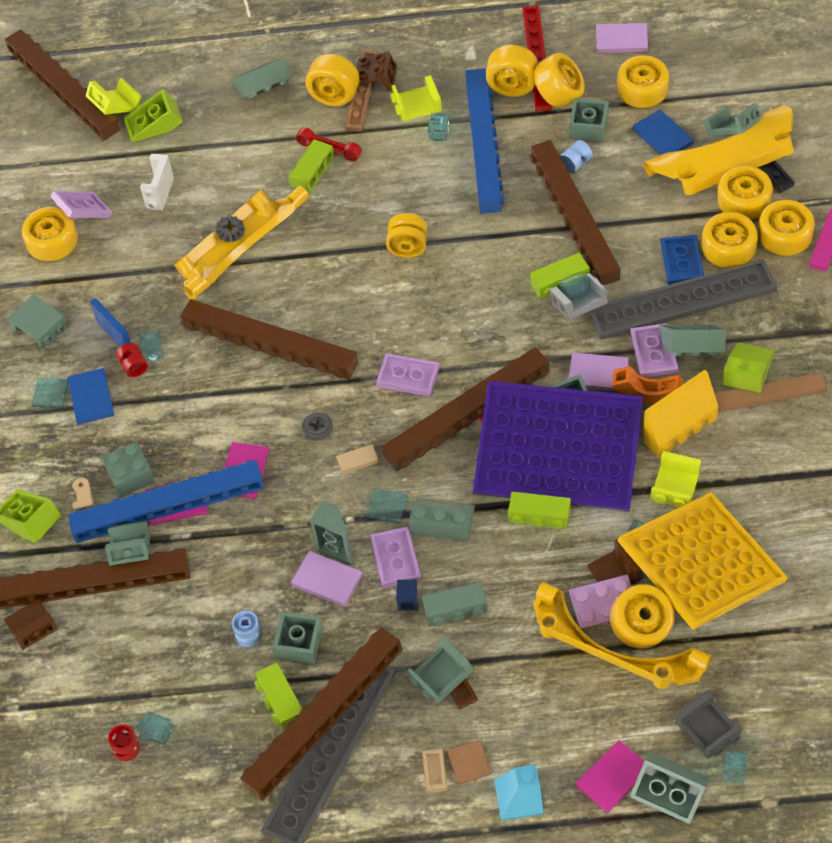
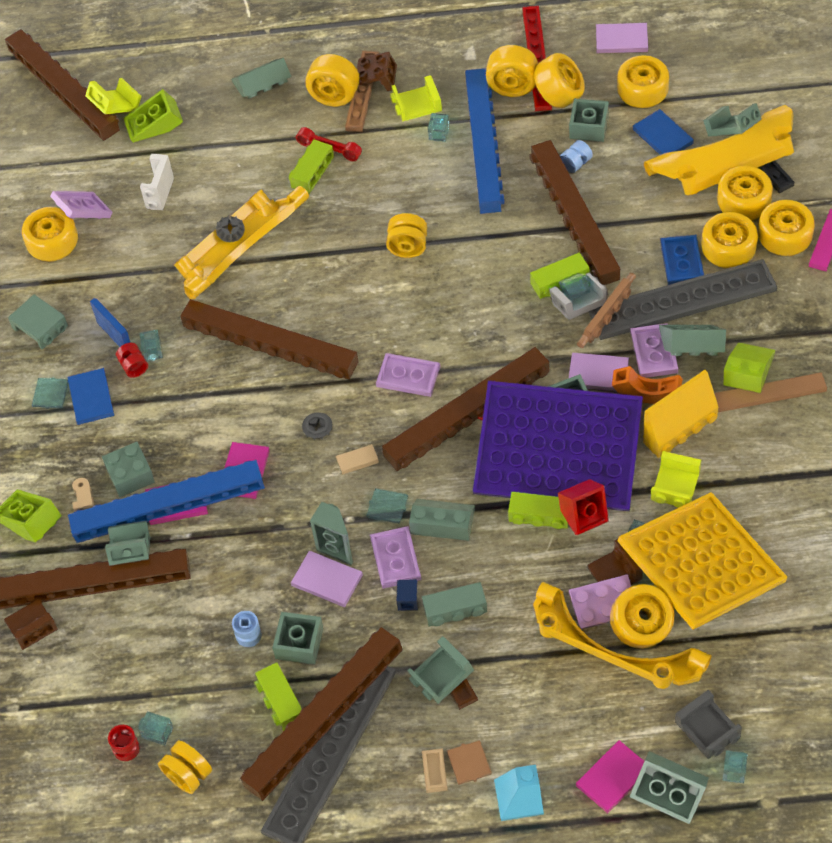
(185, 767): none -> yellow wheel
(584, 506): none -> red slope
(605, 313): none -> medium nougat plate

